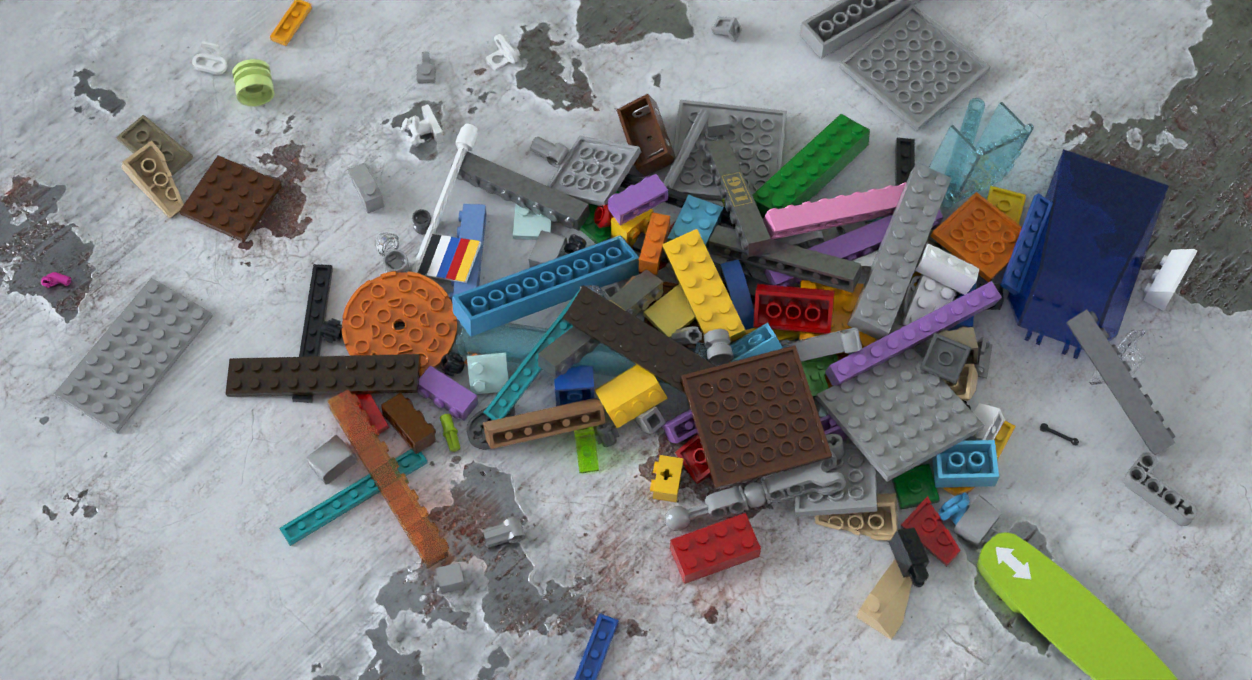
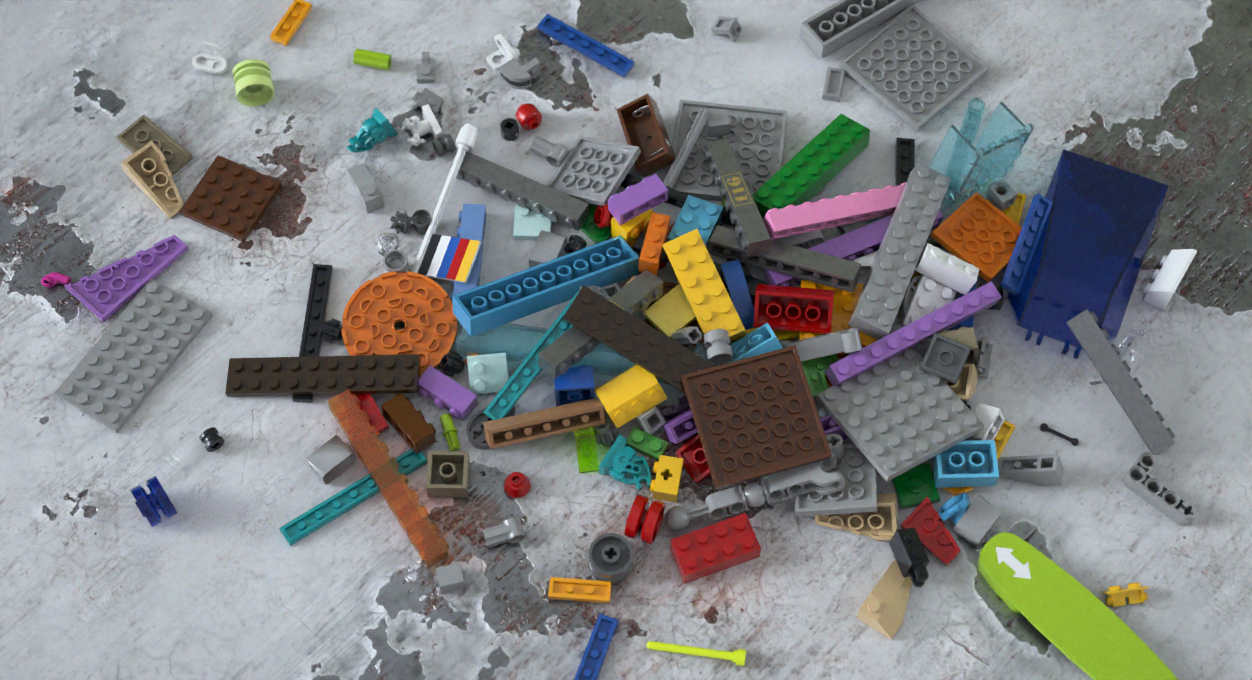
(121, 281): none -> medium lavender wing
(152, 502): none -> clear blue wheel
(211, 439): none -> black wheel
(372, 59): none -> lime axle
(372, 132): none -> teal piece
(399, 227): none -> dark grey gear
(427, 97): none -> light grey bracket
(444, 145): none -> dark grey wheel
(448, 474): none -> dark tan brick
(507, 133): none -> black wheel
(516, 485): none -> red cone
(519, 76): none -> light grey brick
(528, 116): none -> red head
(579, 590): none -> light orange plate
(585, 45): none -> blue plate
(611, 558): none -> dark grey wheel
(625, 465): none -> teal piece
(646, 443): none -> bright green plate
(646, 519): none -> red wheel
(672, 411): none -> clear purple slope
(737, 656): none -> neon yellow piece
(833, 84): none -> light grey tile
(1001, 201): none -> light grey brick
(1032, 469): none -> light grey slope
(1117, 595): none -> yellow hinge

